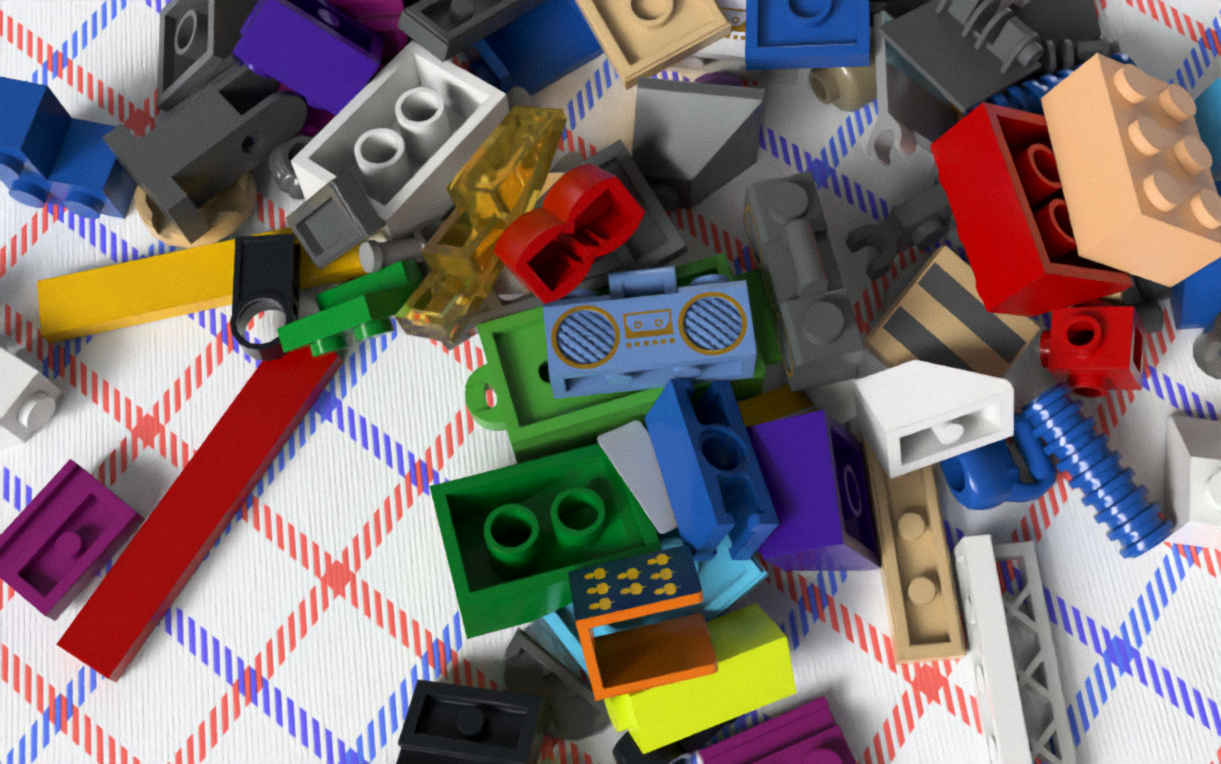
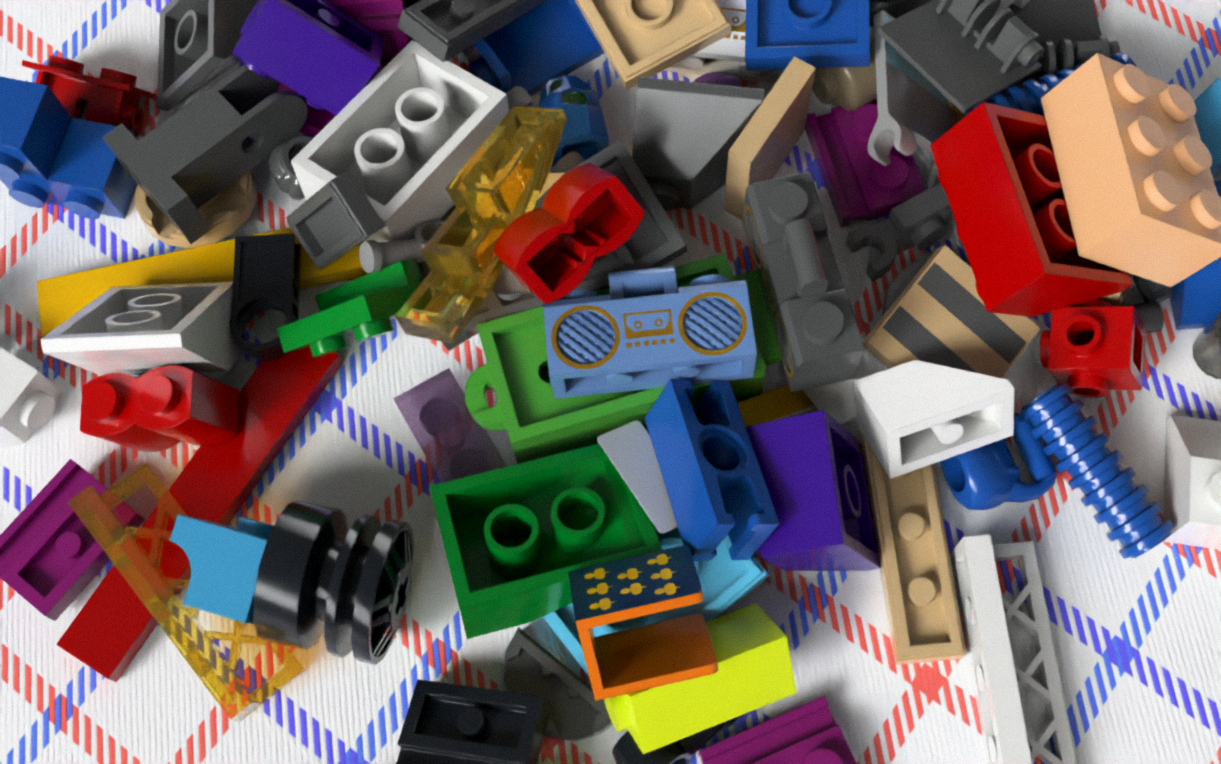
(110, 97): none -> red hinge
(151, 328): none -> white slope
(159, 409): none -> red brick
(166, 604): none -> clear yellow fence
(222, 563): none -> dark azure brick
(333, 581): none -> black wheel
(446, 429): none -> clear purple plate
(585, 122): none -> blue rock
(769, 134): none -> tan tile
(853, 179): none -> magenta plate

